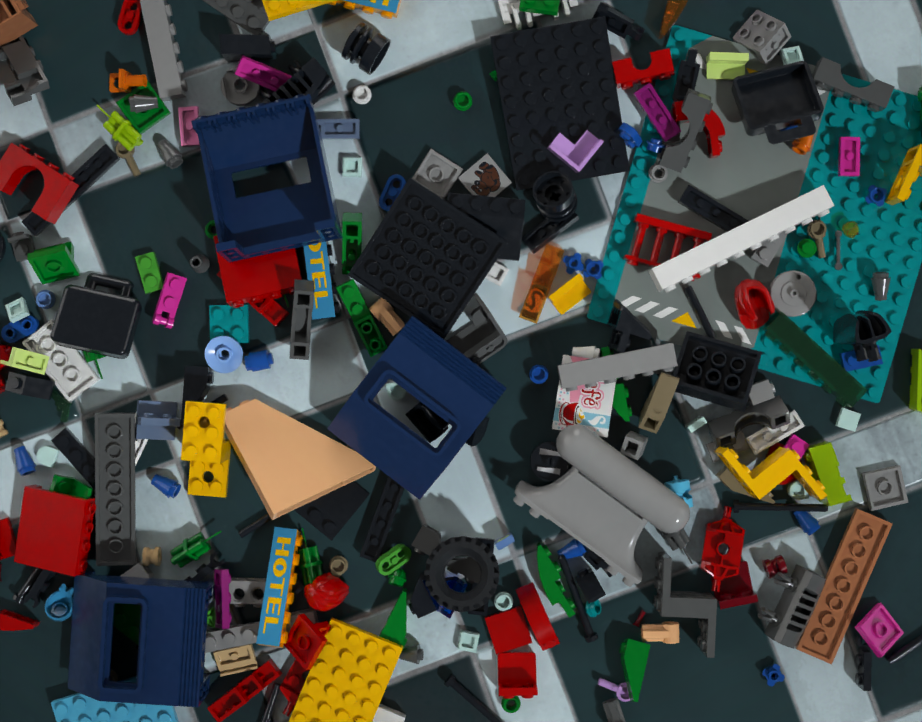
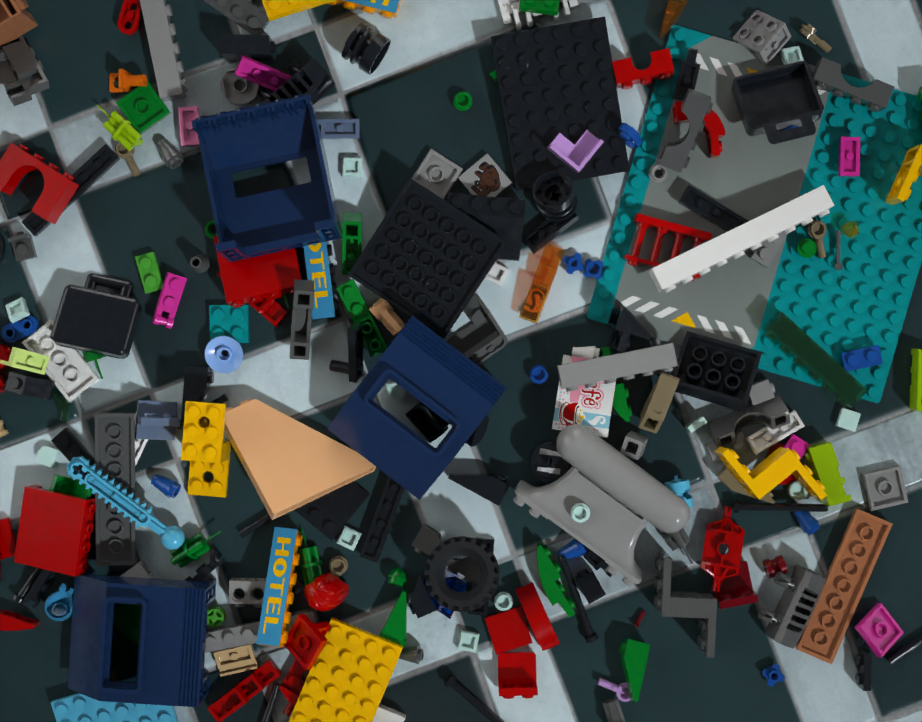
(24, 462): blue cone -> none
(45, 299): medium blue plate -> none
(54, 263): green bracket -> none
(142, 103): dark grey cone -> none
(152, 556): tan wheel -> none
(170, 537): none -> medium azure gear
(222, 598): magenta plate -> none
(258, 360): blue brick -> none
(349, 538): none -> light aqua tile
(354, 366): none -> black piece
(362, 94): white plate -> none
(390, 192): blue plate -> none
(393, 559): bright green plate -> none
(484, 485): none -> black slope
(504, 541): medium blue tile -> none
(511, 709): green plate -> none
(569, 294): yellow panel -> none
(580, 512): none -> light aqua plate
(593, 609): teal plate -> none
(618, 22): black plate -> none
(655, 145): blue plate -> none
(657, 112): magenta plate -> none
(666, 632): light nougat piece -> none
(700, 312): black bar -> none
(725, 65): yellowish green panel -> none
(753, 303): red hair -> none
(792, 293): light grey wheel -> none
(802, 145): orange cone -> none
(808, 32): none -> dark tan plate
(862, 332): black piece -> none
(880, 284): dark grey cone -> none
(881, 192): blue plate -> none

